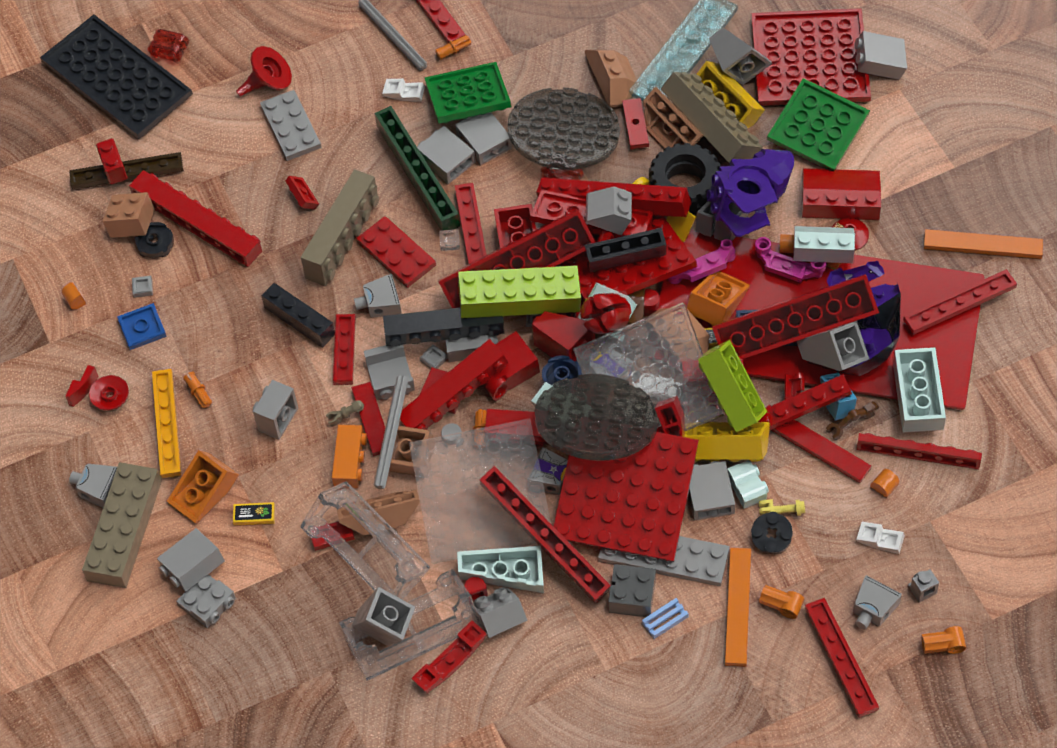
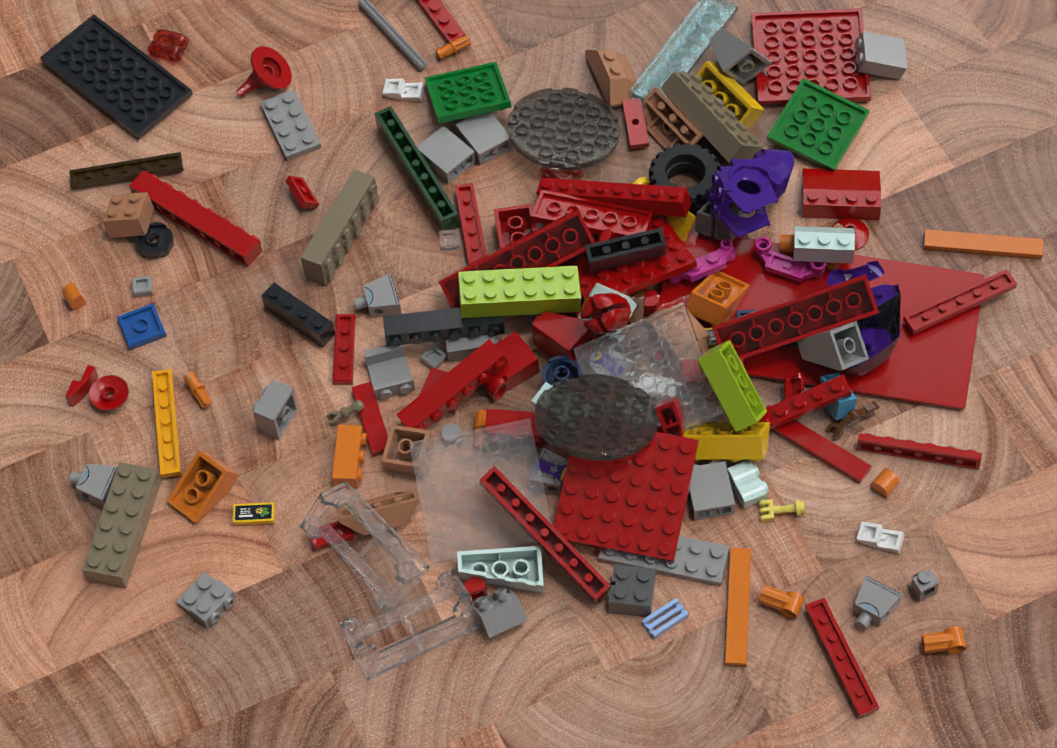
(111, 161): red brick -> none
(190, 560): light grey brick -> none
(384, 617): light grey slope -> none
(390, 432): light grey axle -> none
(396, 251): red plate -> none
(451, 658): red slope -> none
(609, 209): light grey slope -> none
(771, 521): black plate -> none
(919, 390): light aqua brick -> none

